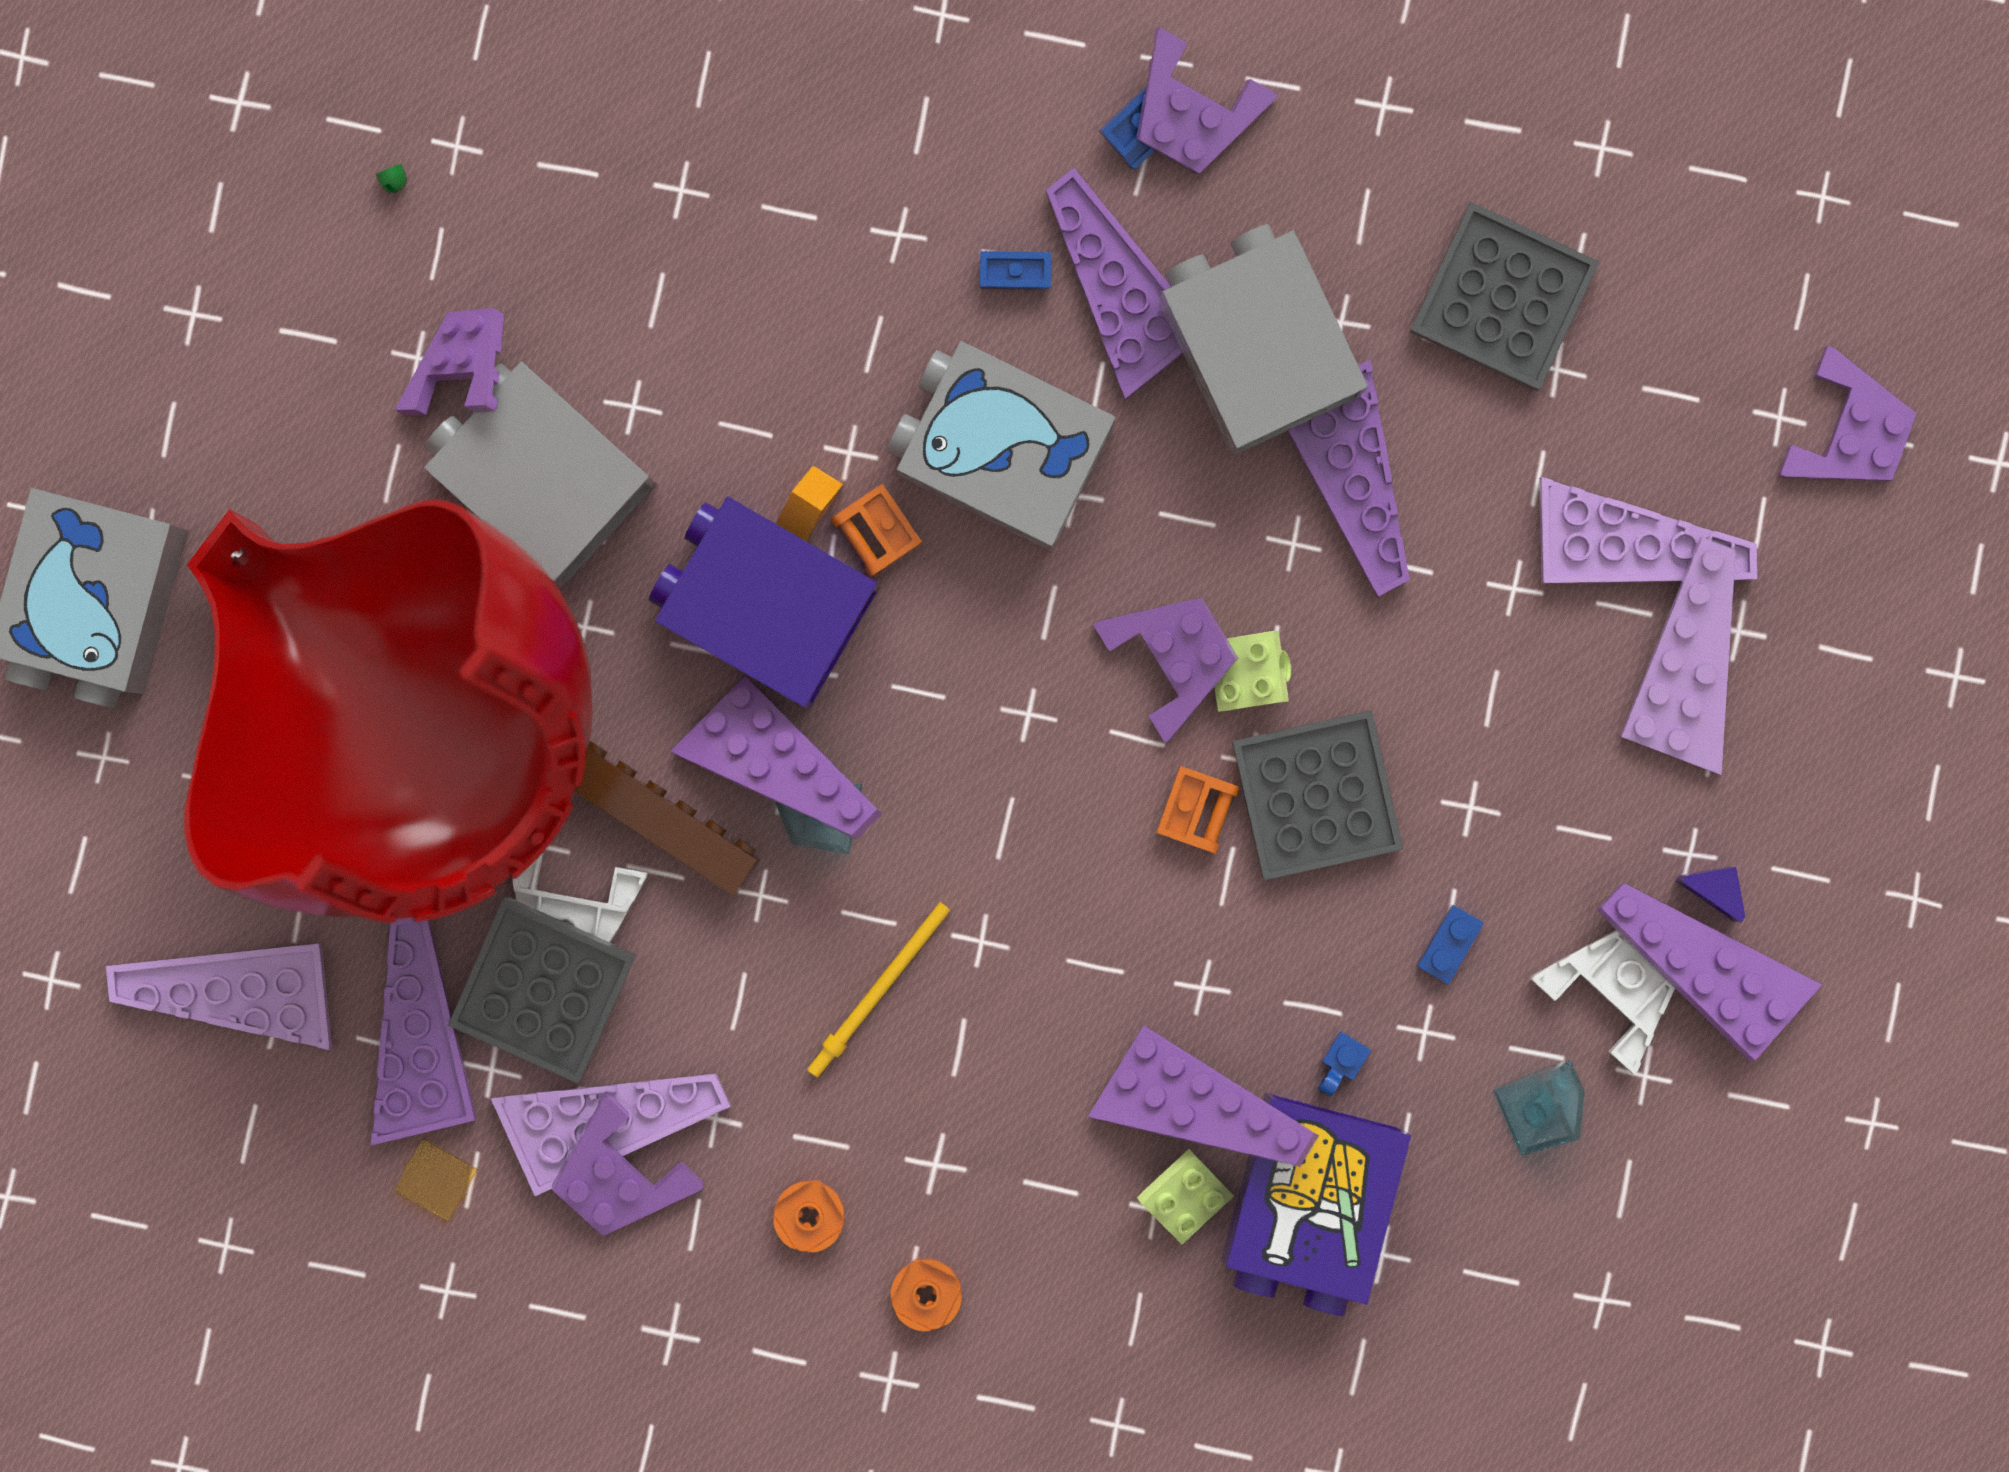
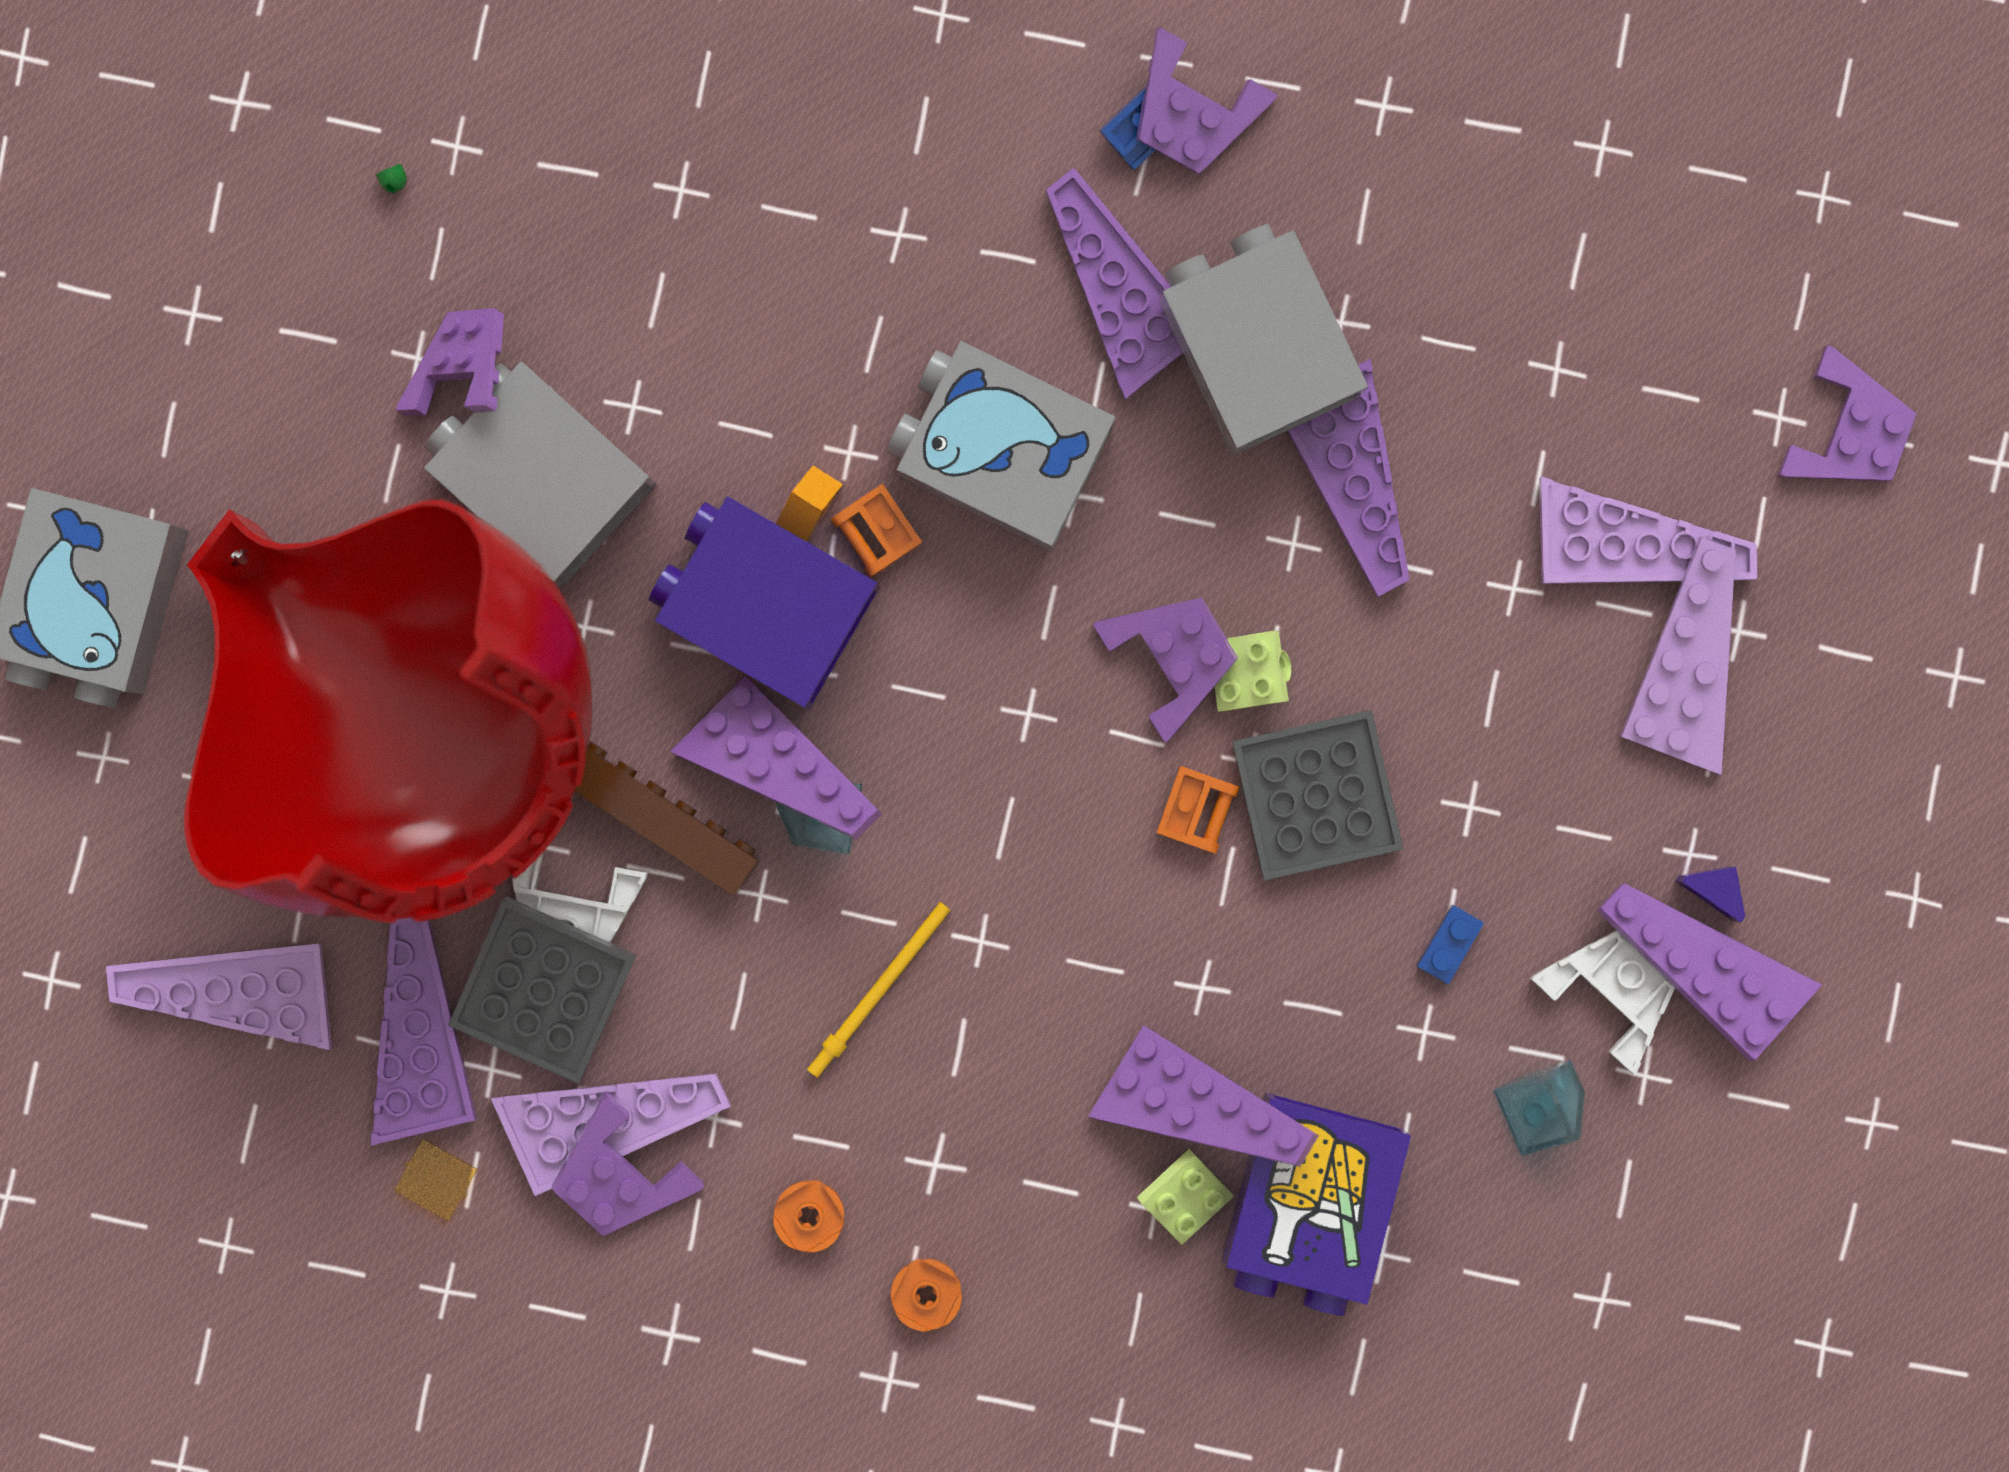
(1015, 270): blue plate -> none
(1344, 1059): blue plate -> none
(1504, 296): dark grey plate -> none

